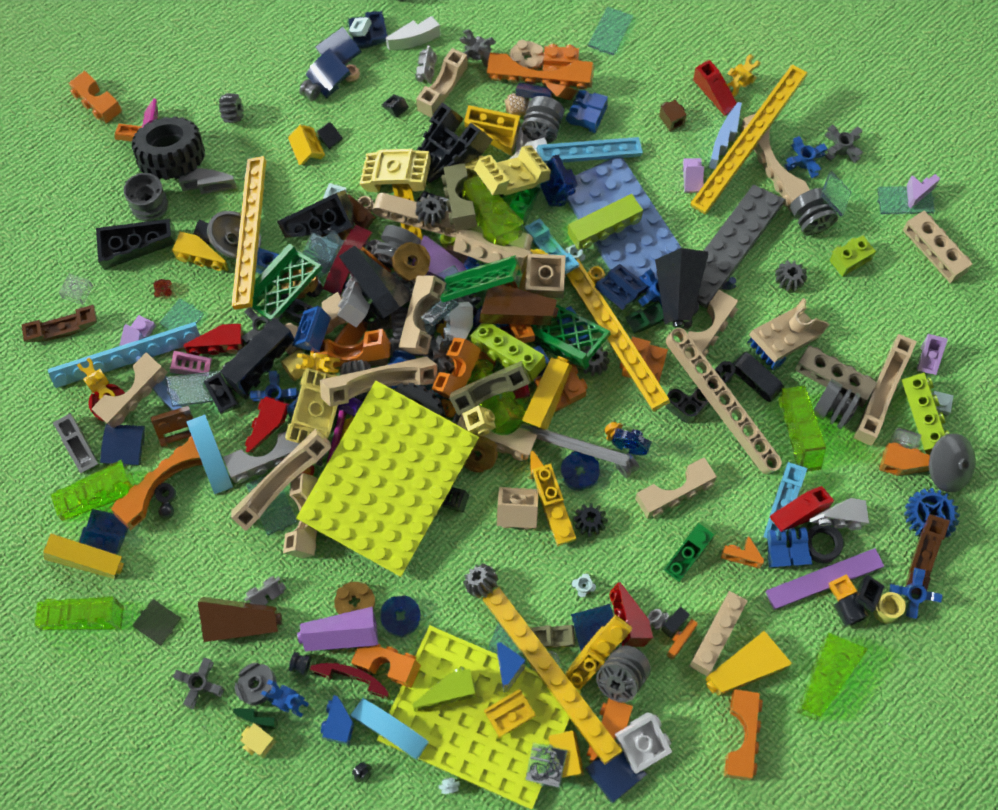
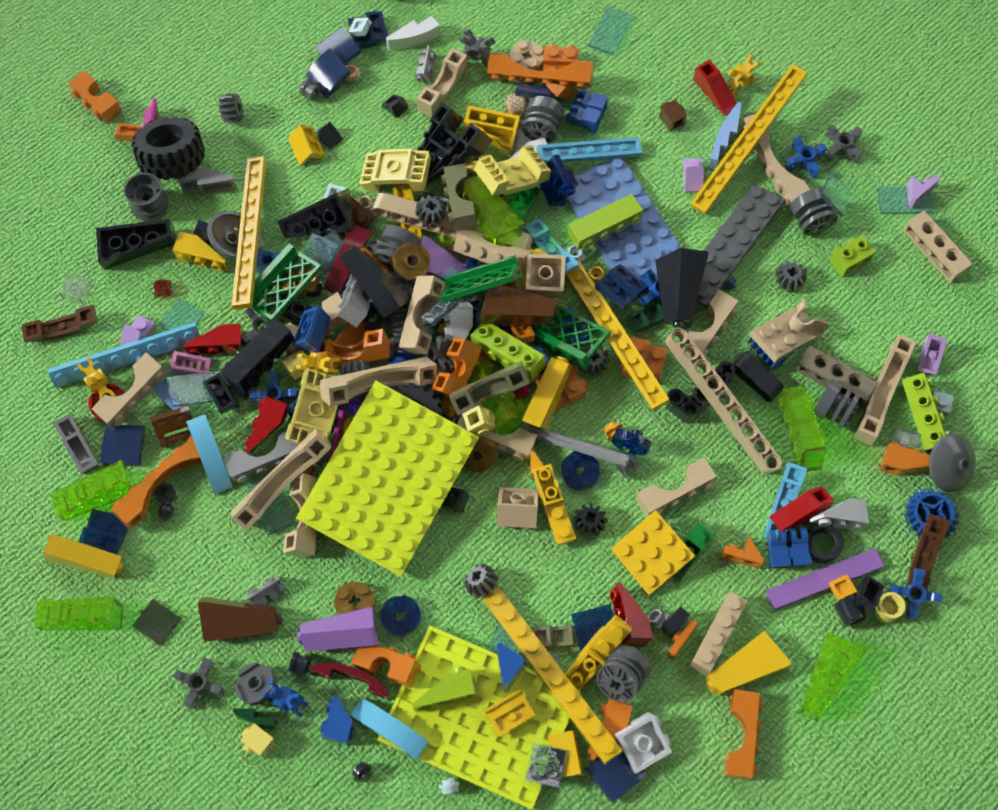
(584, 579): light aqua plate -> none
(653, 552): none -> yellow plate

